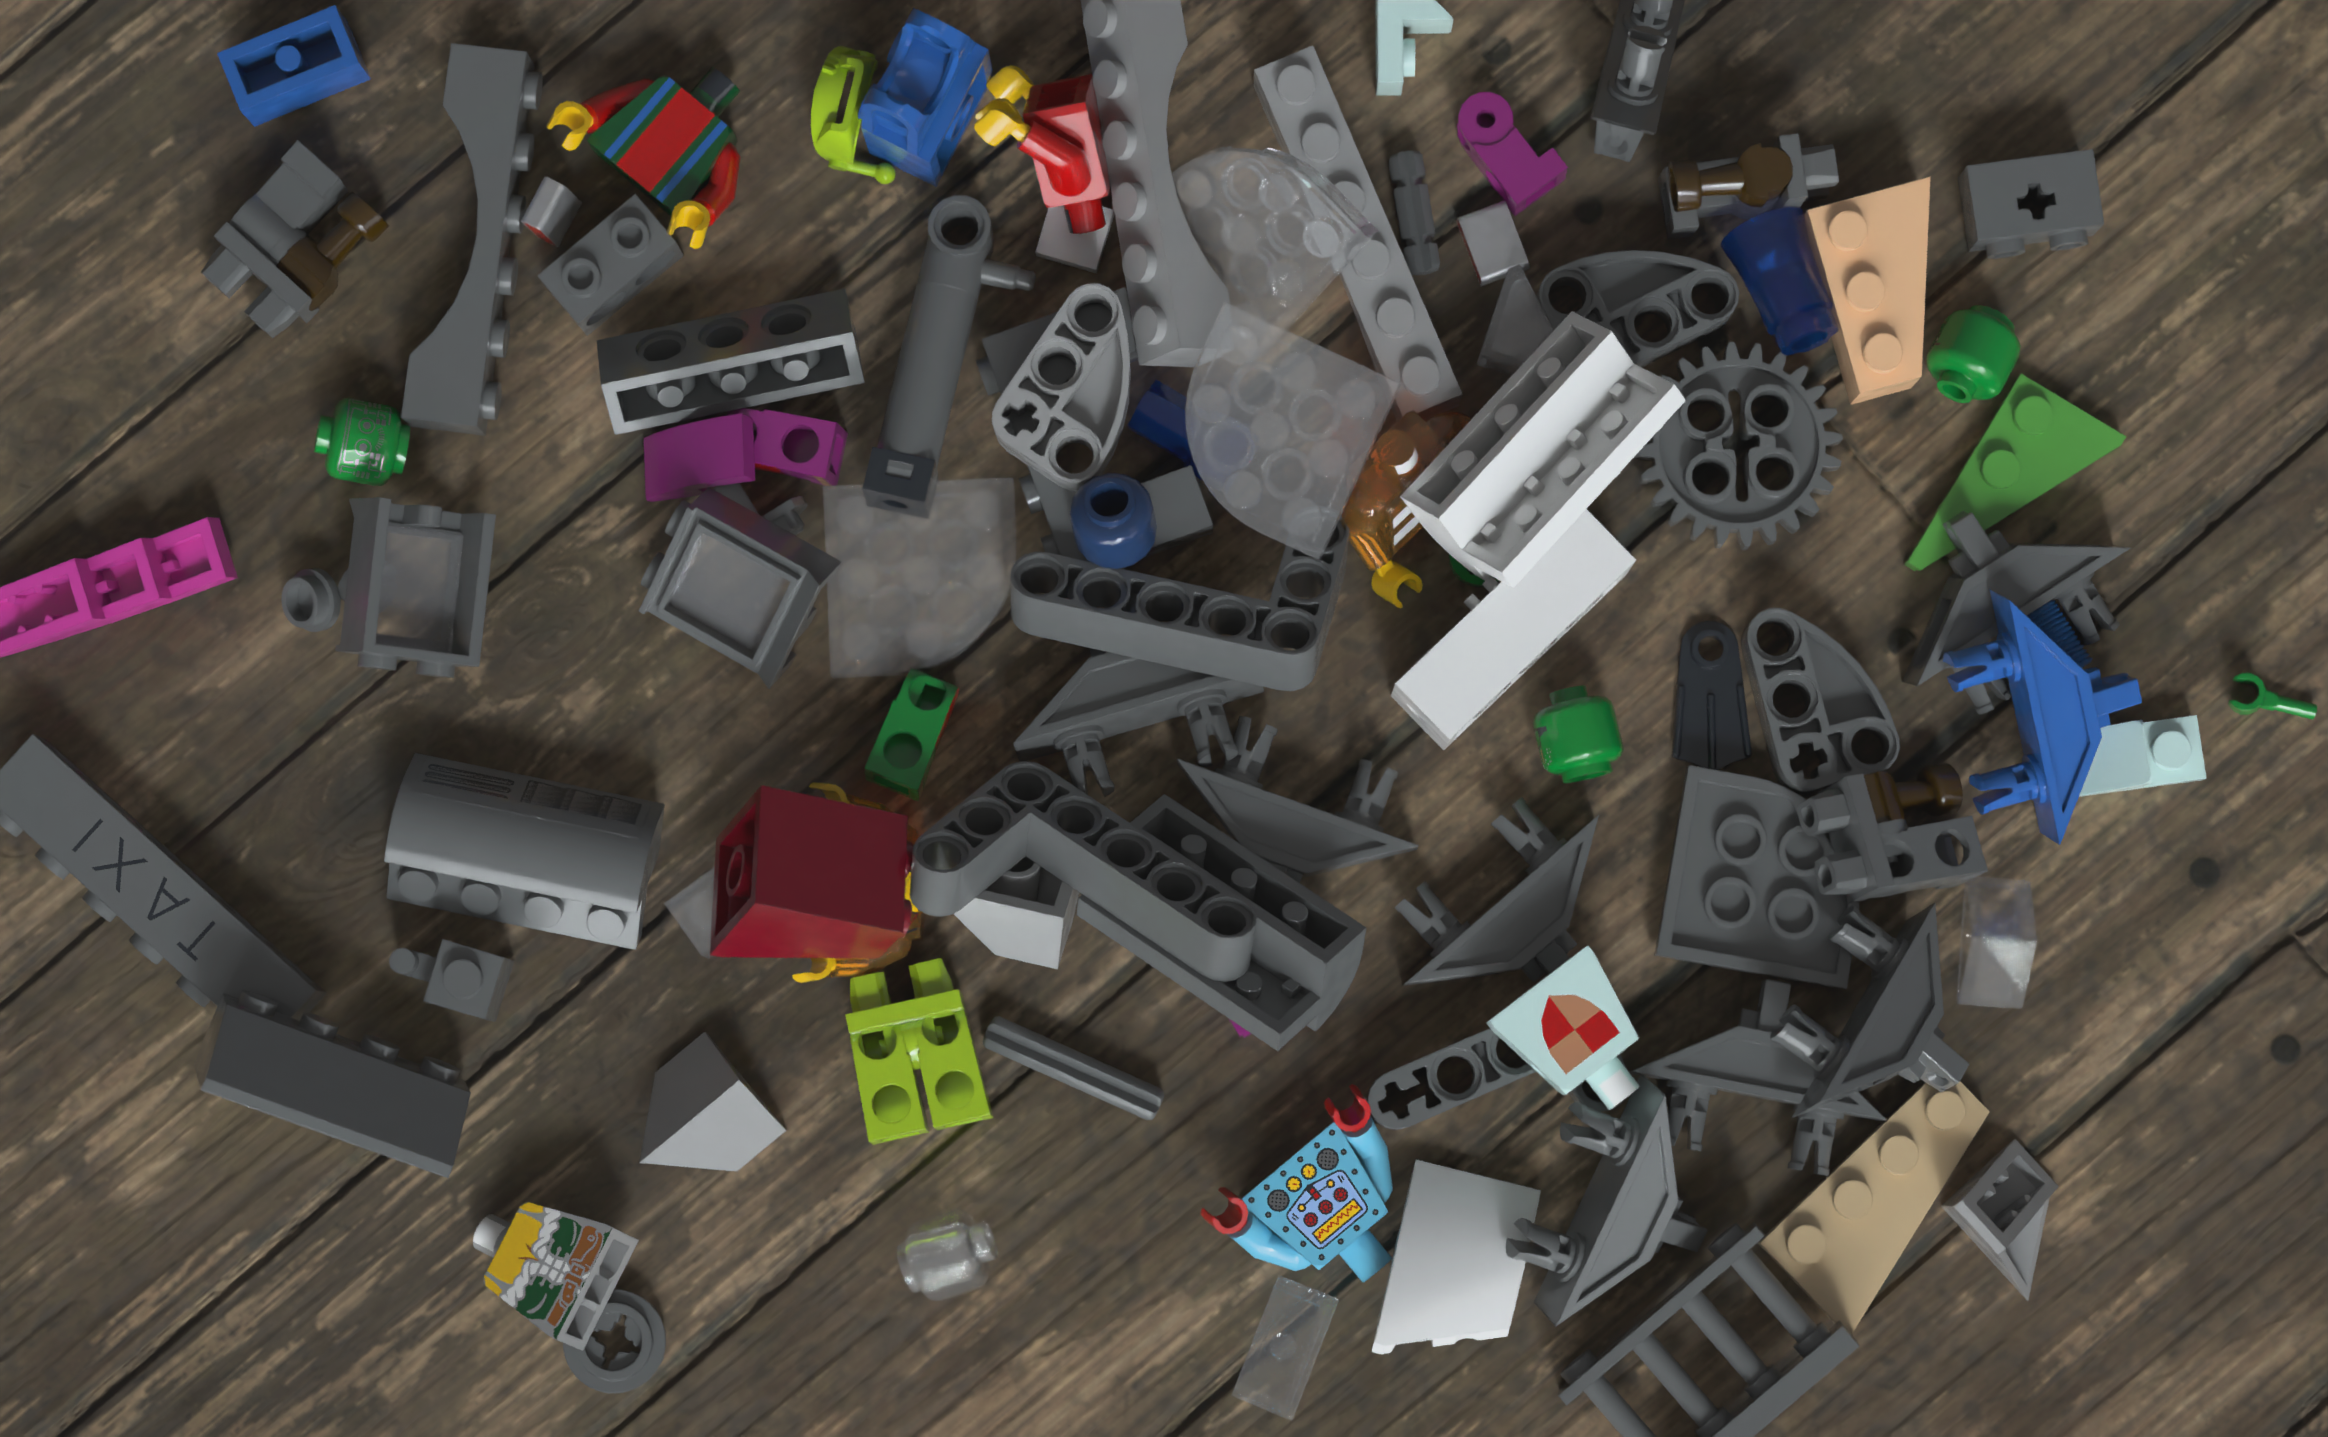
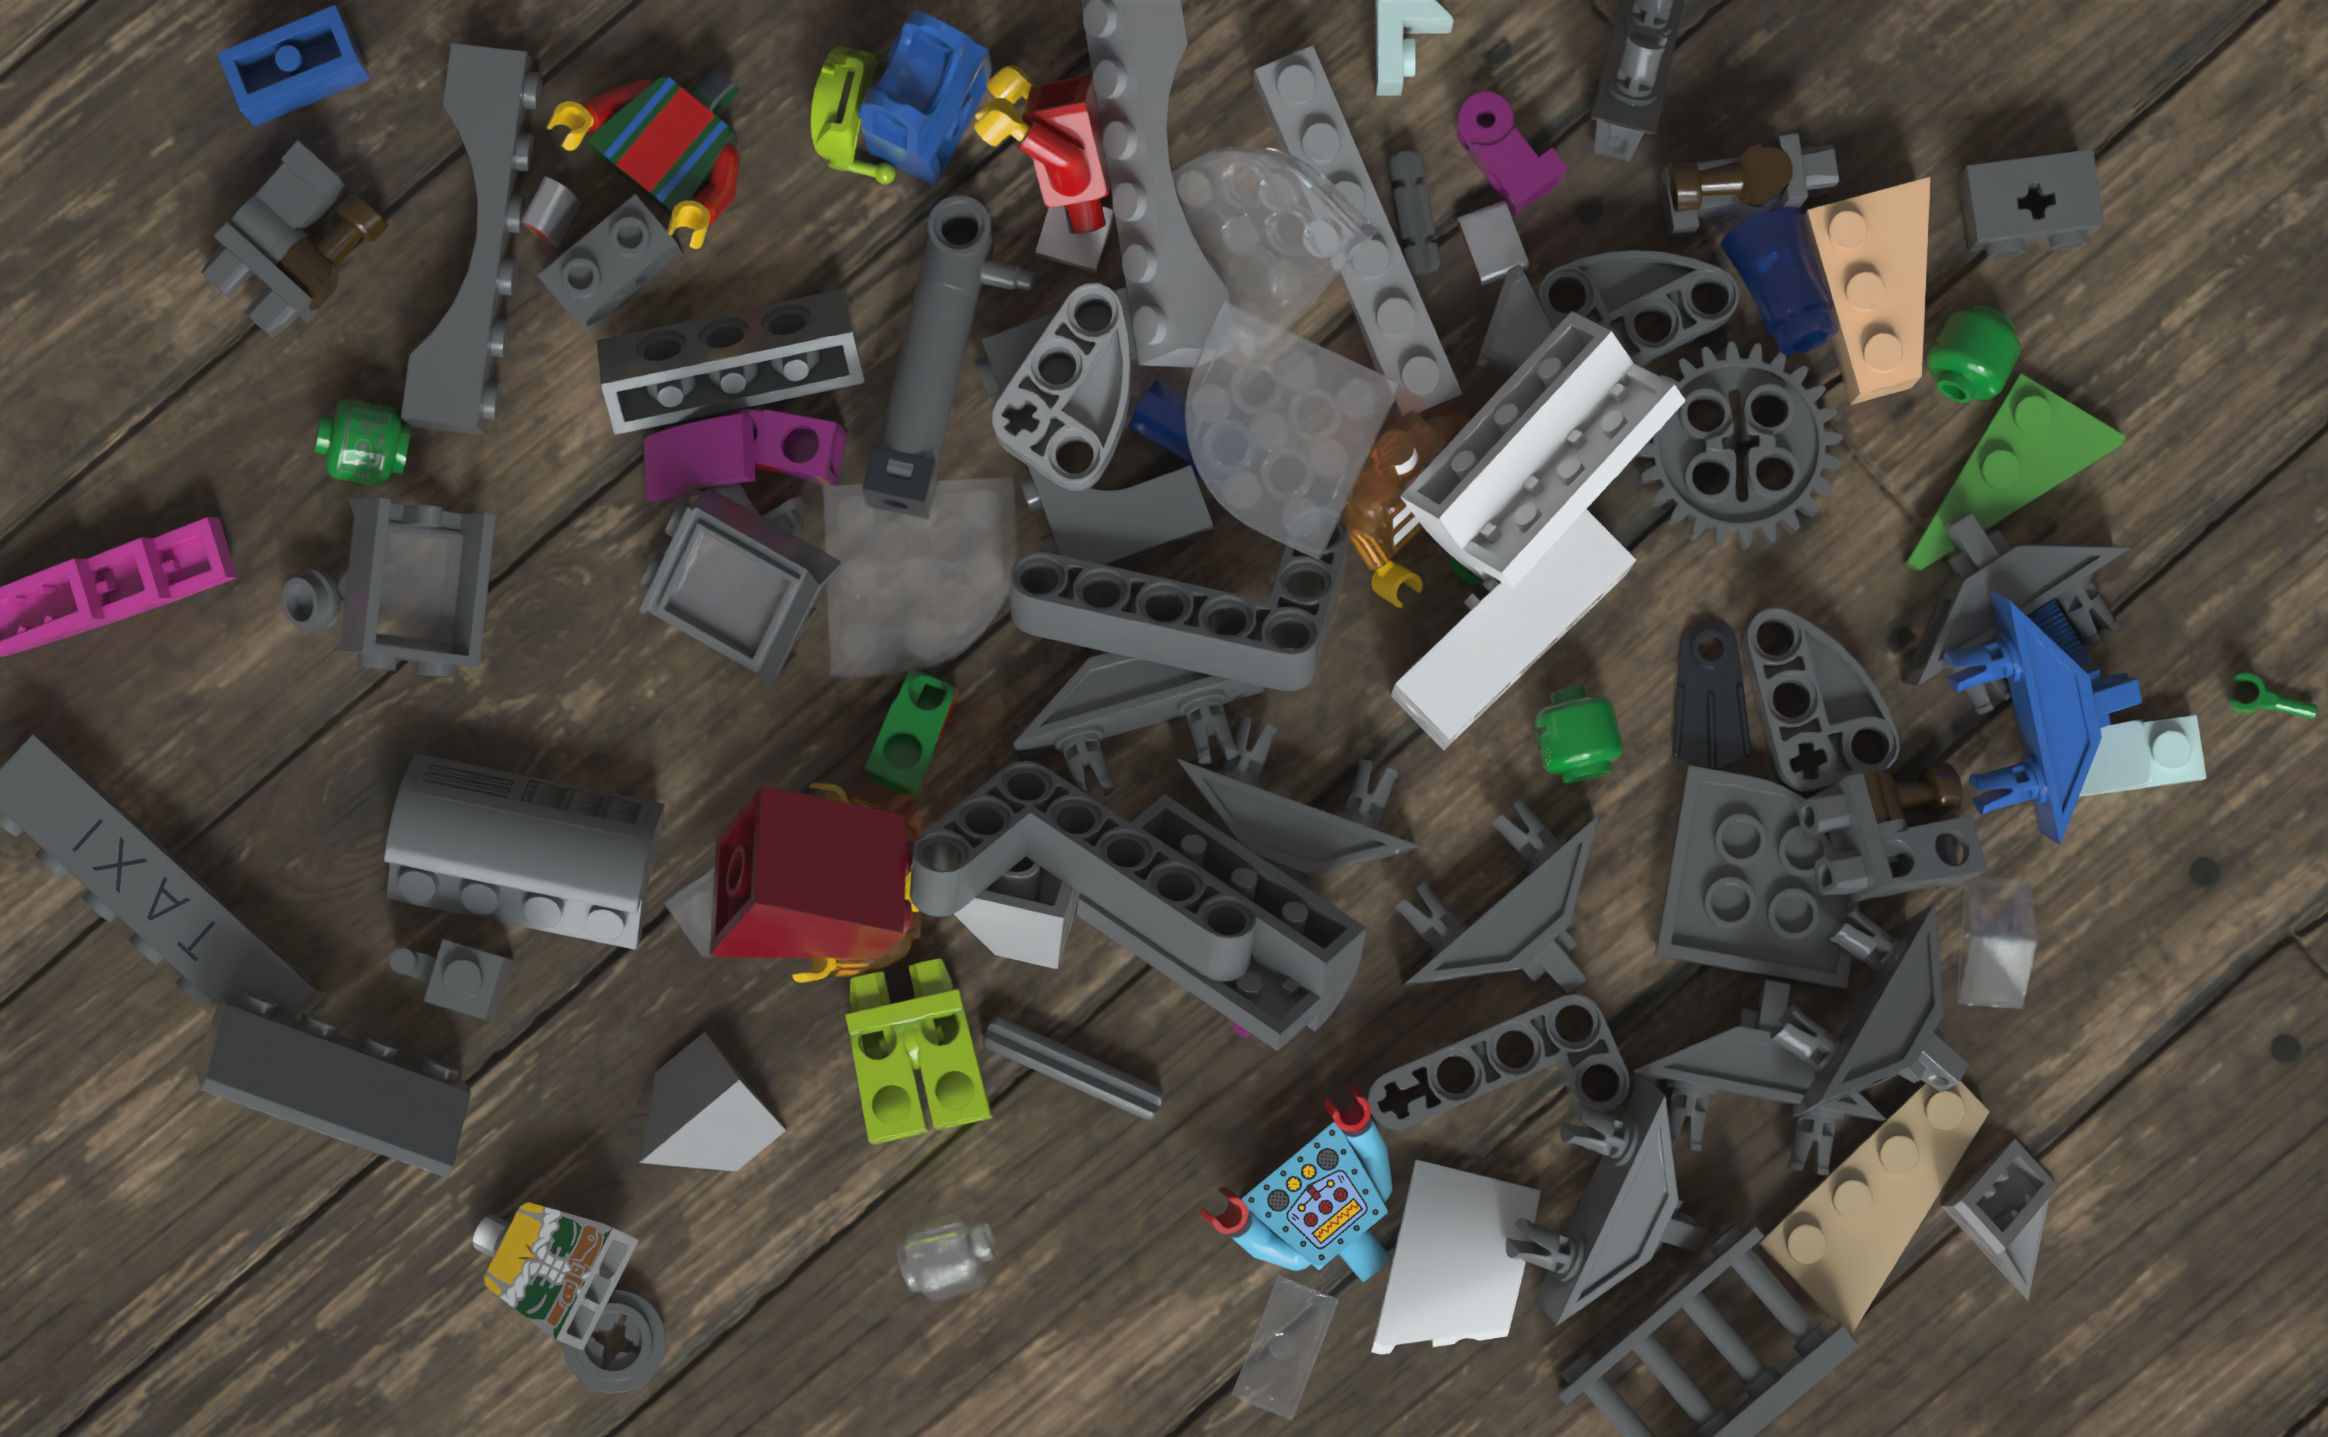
(1113, 520): dark blue head -> none
(1572, 1030): light aqua torso -> none

